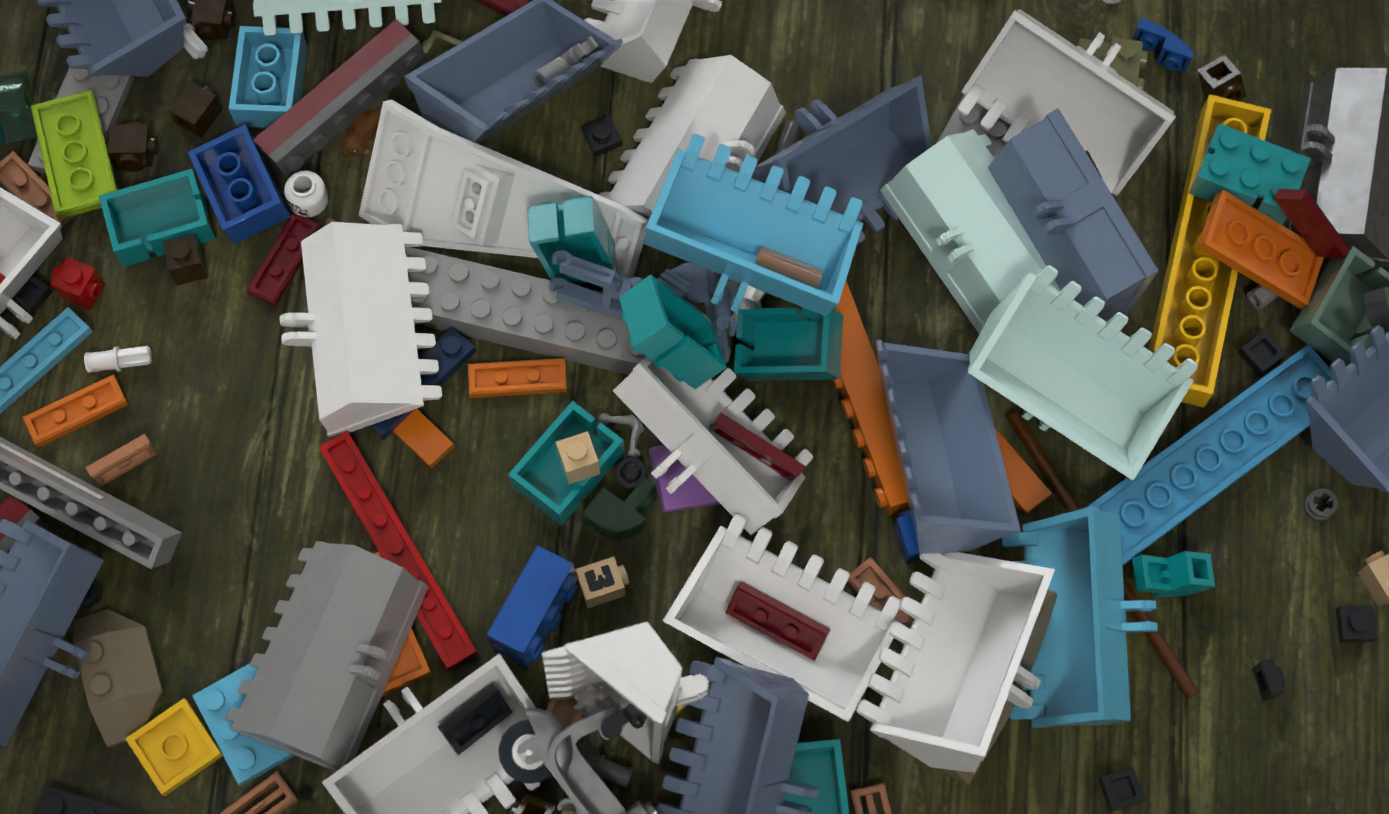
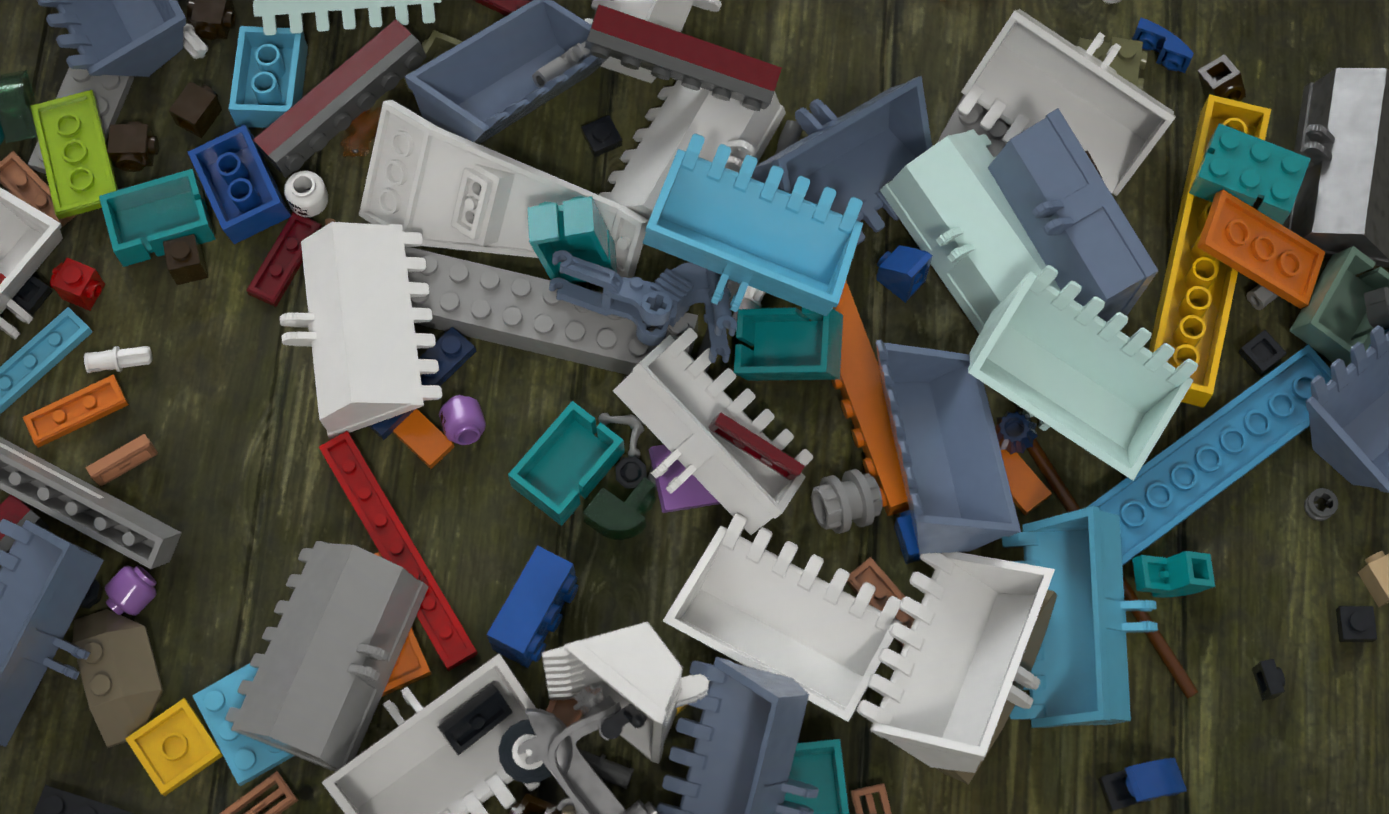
(130, 590): none -> medium lavender head
(462, 420): none -> medium lavender head
(517, 378): orange tile -> none
(578, 457): tan brick -> none
(602, 582): tan brick -> none
(671, 332): teal piece -> none
(682, 58): none -> brick
(777, 621): dark red tile -> none
(789, 267): nougat tile -> none
(841, 502): none -> light grey piece
(903, 270): none -> blue slope
(1015, 431): none -> dark blue piece
(1154, 779): none -> blue slope
(1311, 223): dark red tile -> none

